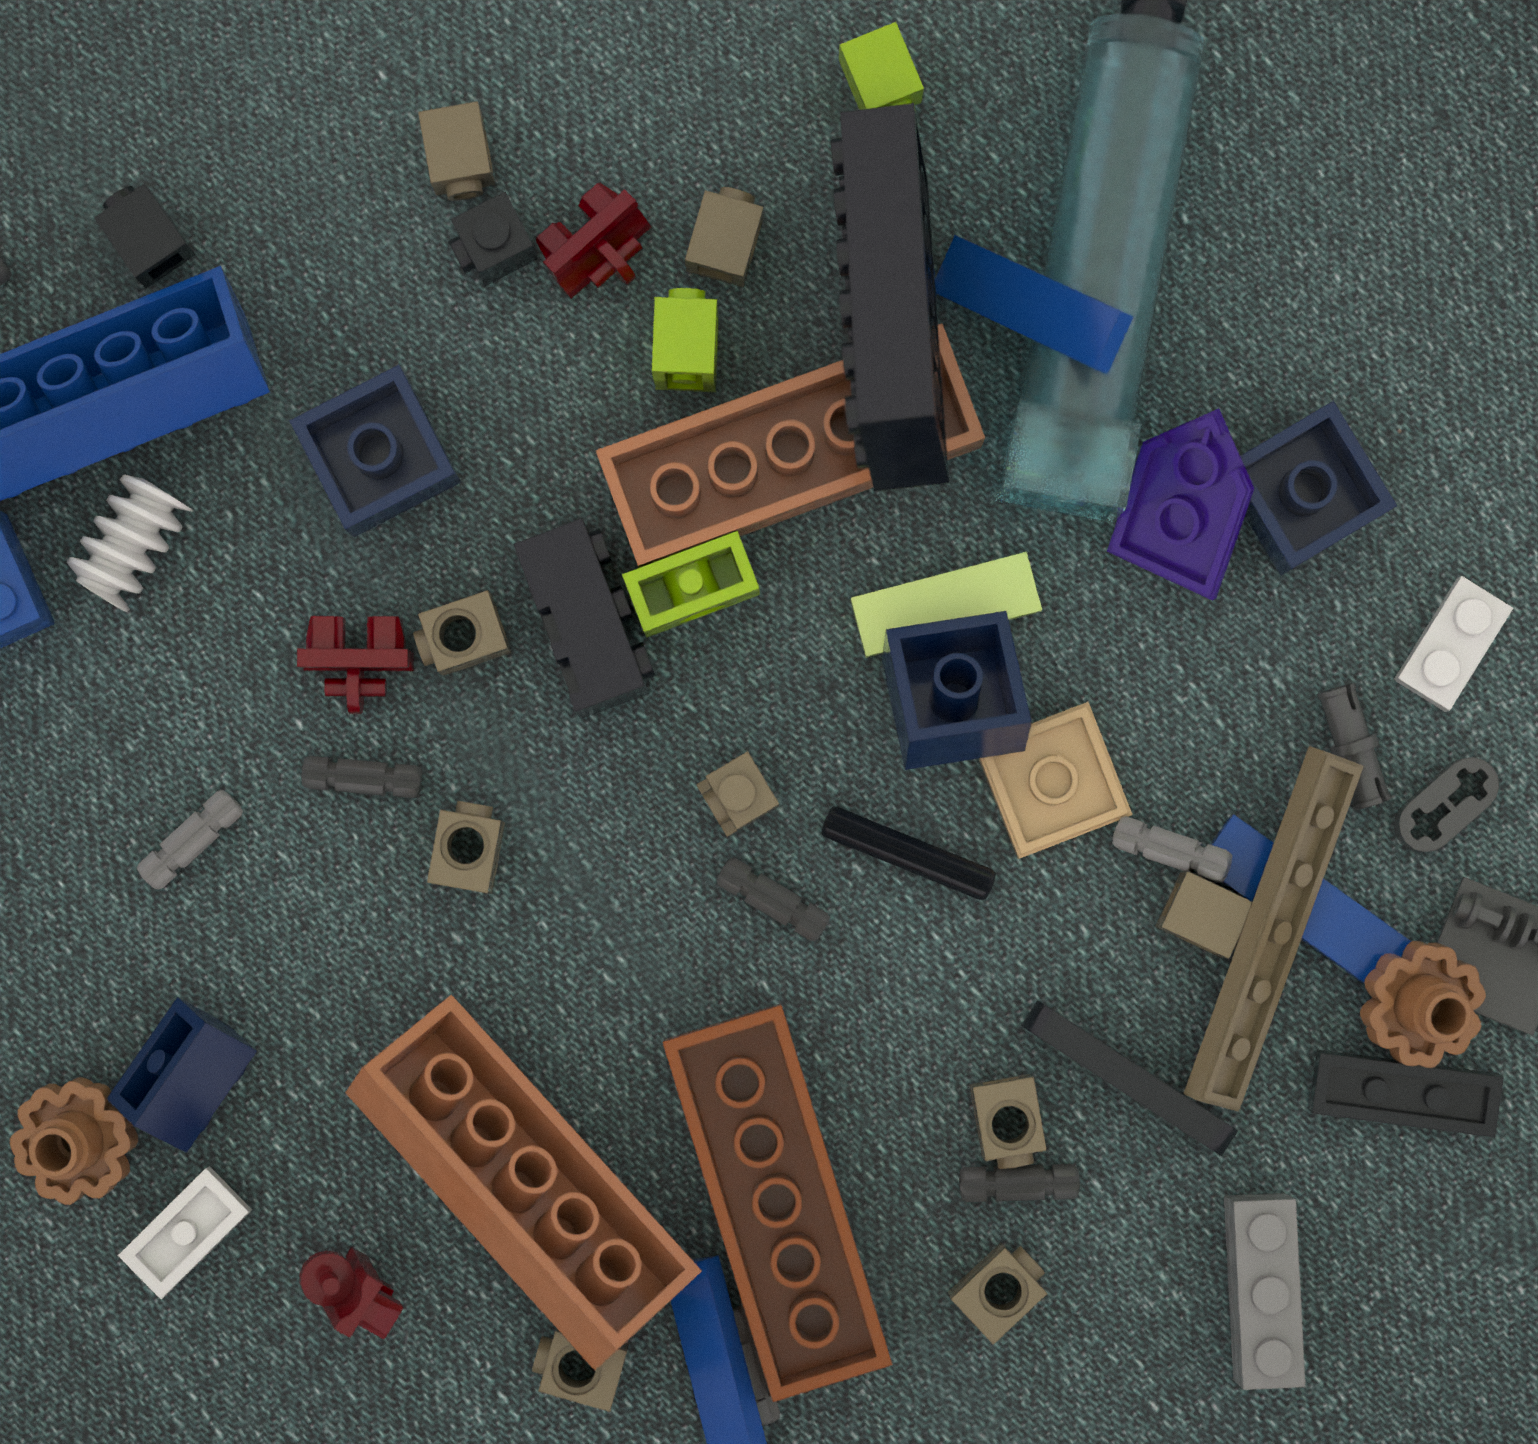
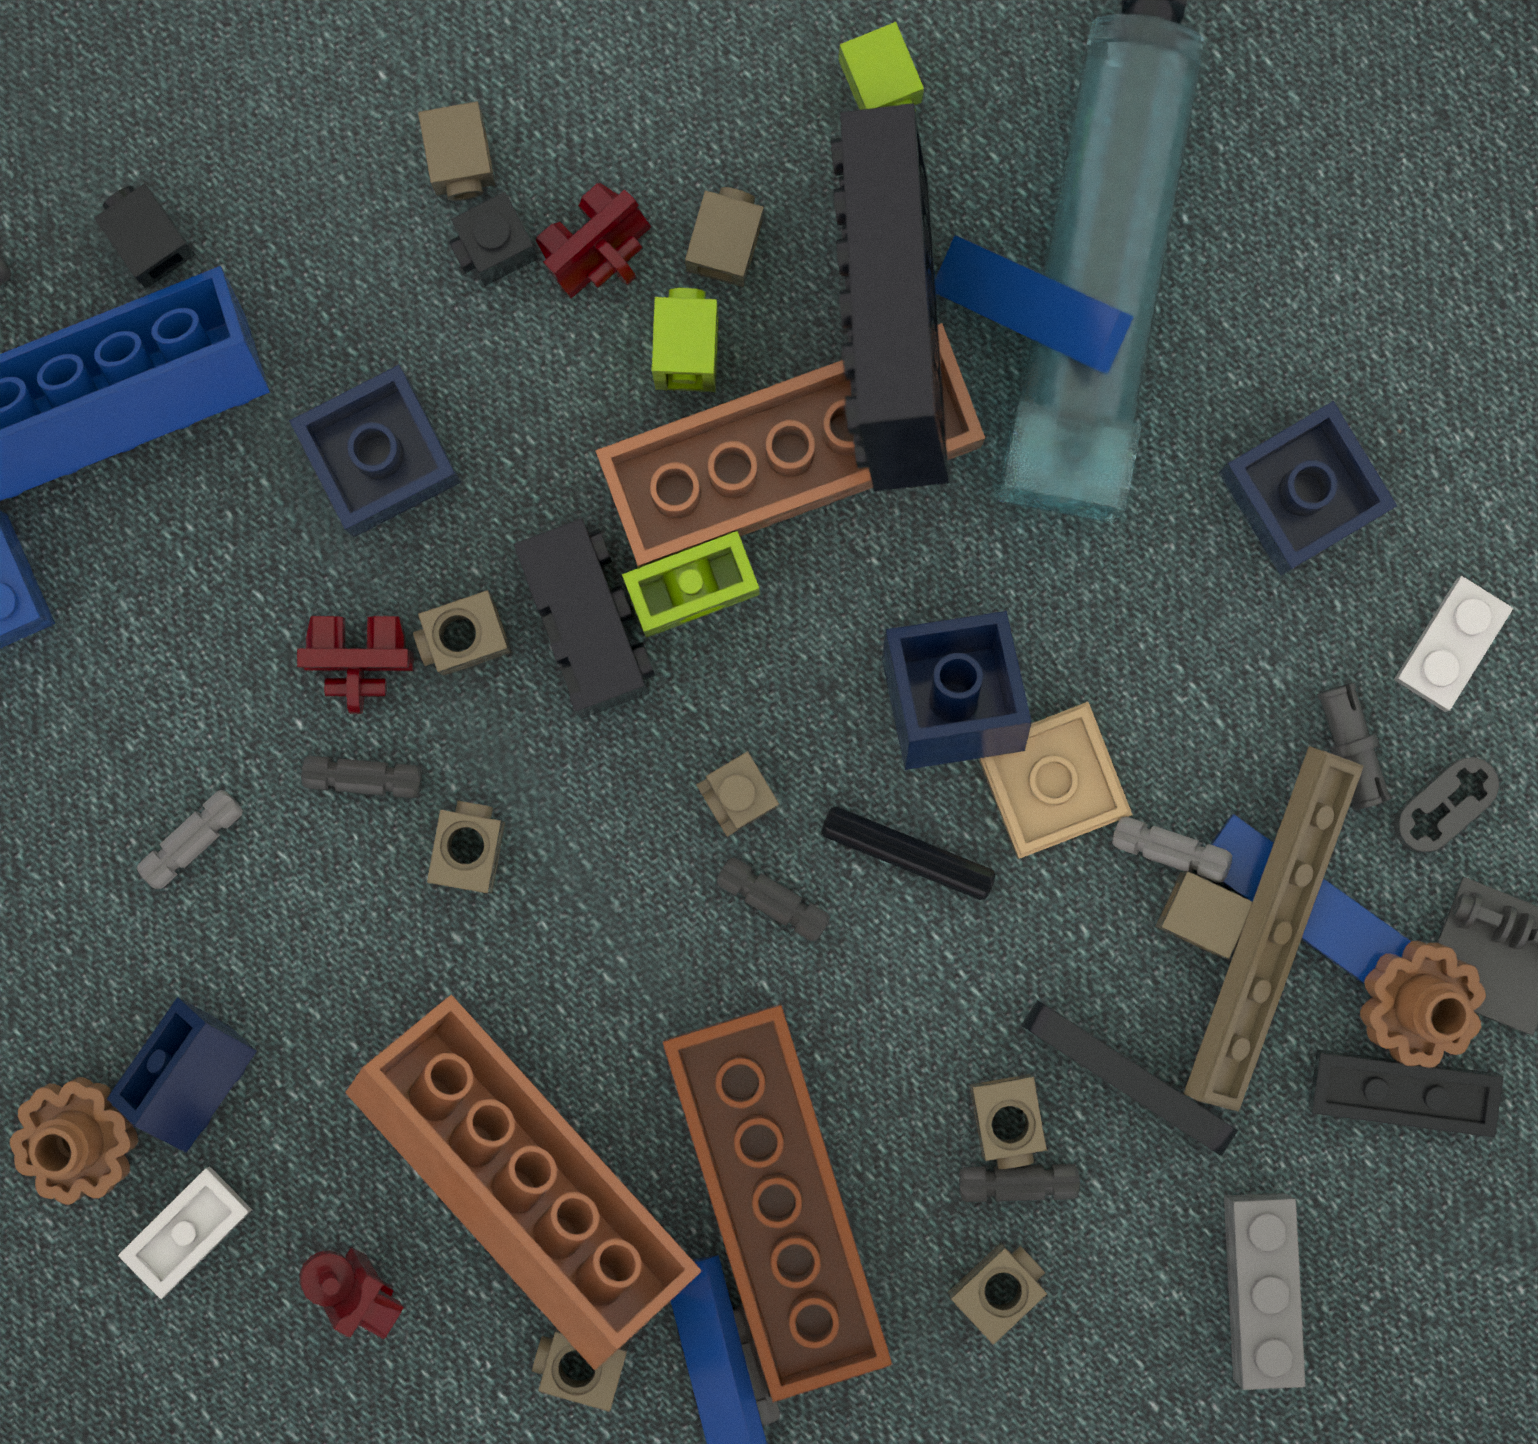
(127, 540): white piece -> none
(966, 592): yellowish green tile -> none
(1185, 505): dark purple tile -> none

